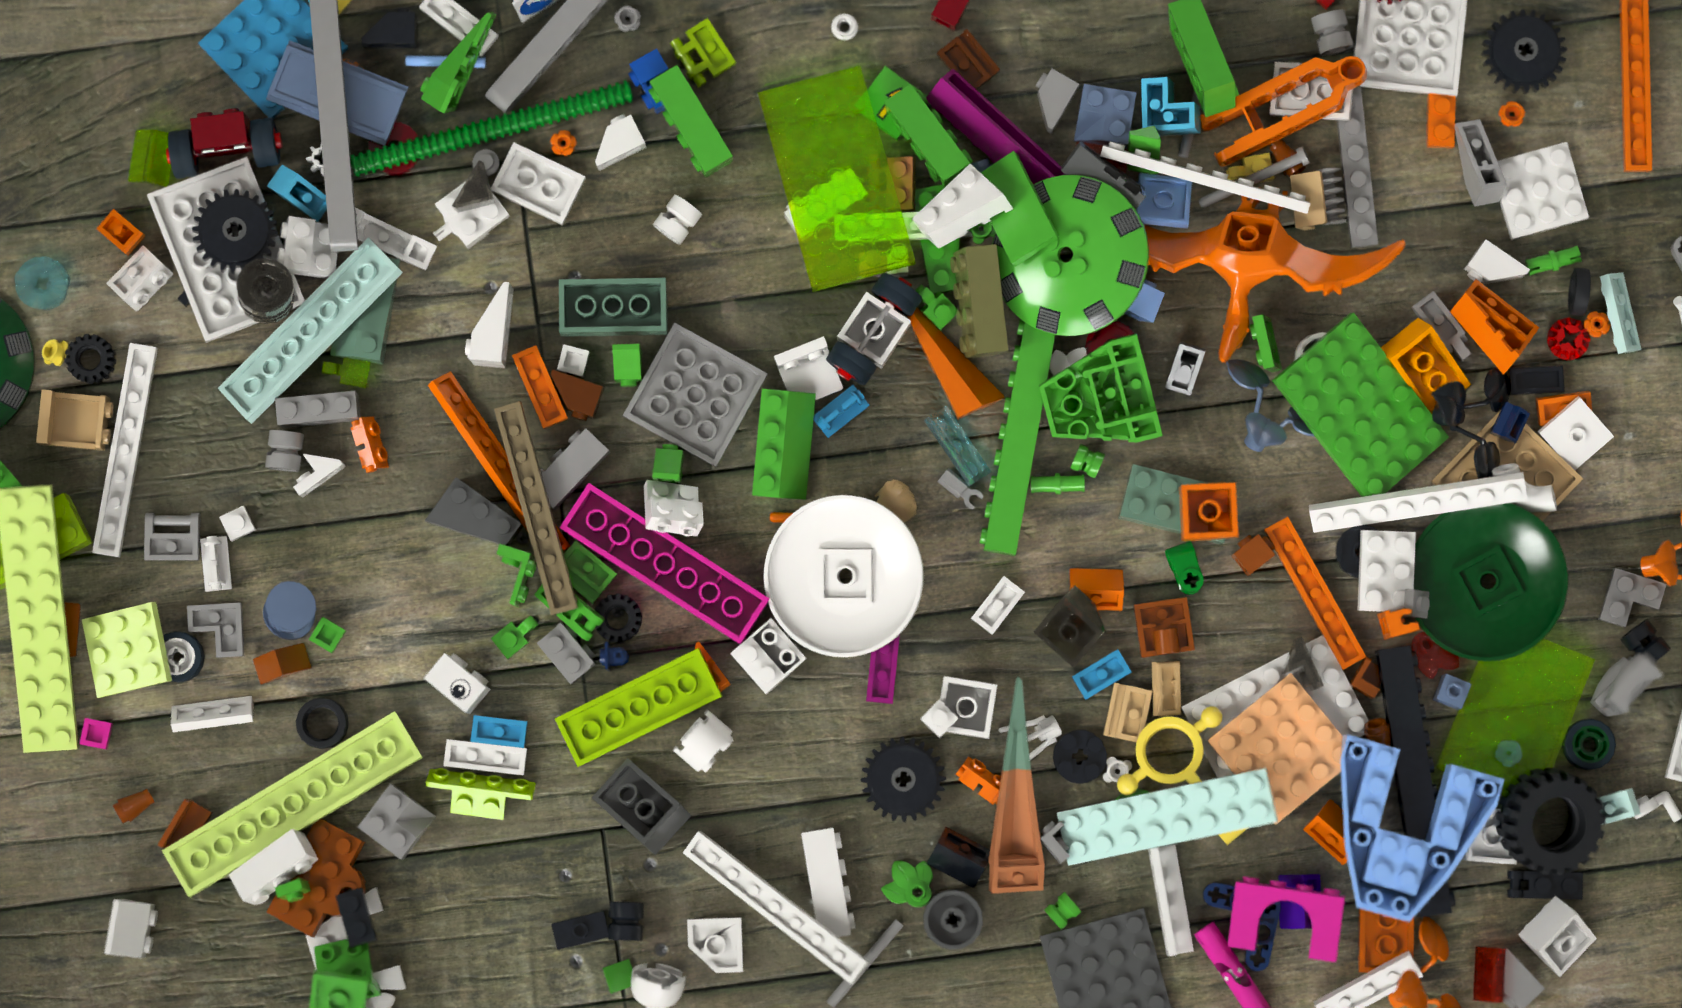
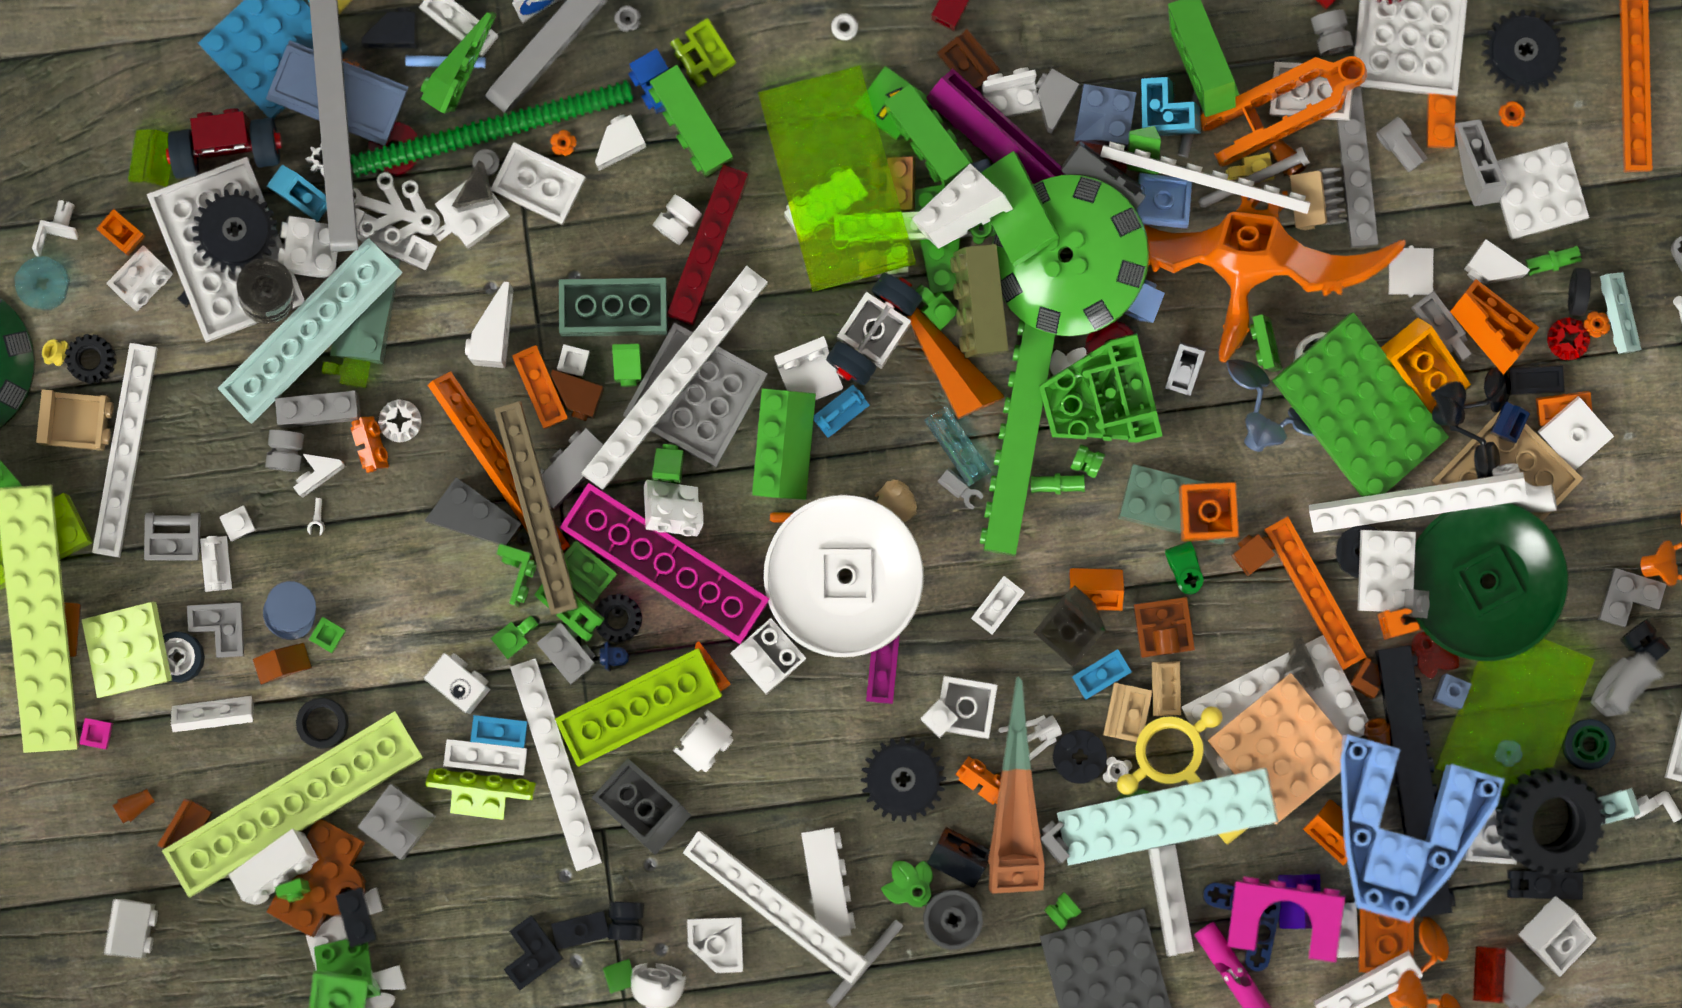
(57, 227): none -> white bracket
(317, 517): none -> white hand
(396, 212): none -> white plant
(409, 428): none -> white gear
(538, 956): none -> black plate
(556, 764): none -> white plate
(674, 378): none -> white plate
(707, 245): none -> dark red arch
(1012, 93): none -> white bracket
(1349, 932): none -> white plate
(1398, 139): none -> light grey piece
(1411, 272): none -> white piece

